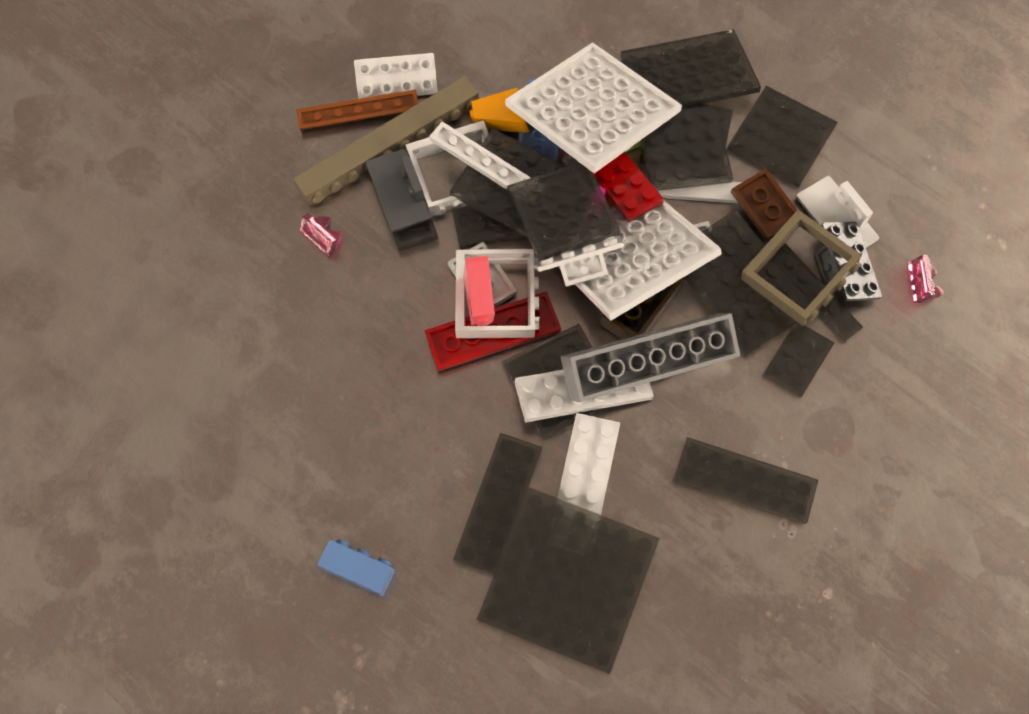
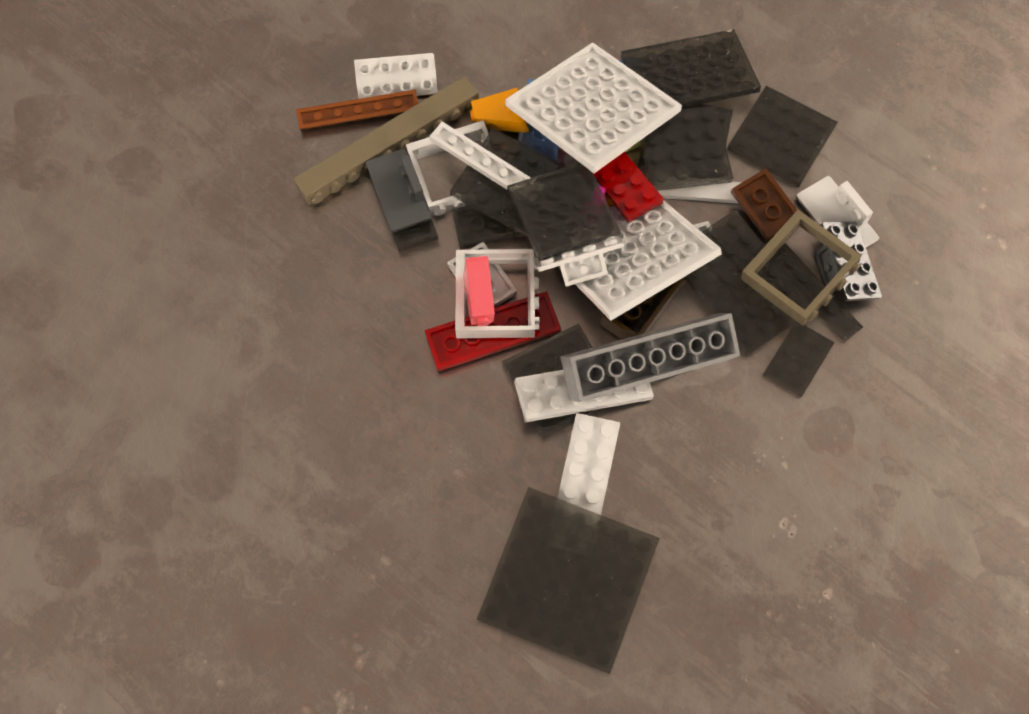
(316, 231): clear pink tile -> none
(356, 566): medium blue brick -> none
(497, 503): clear smoke plate -> none
(746, 480): clear smoke plate -> none
(922, 279): clear pink tile -> none

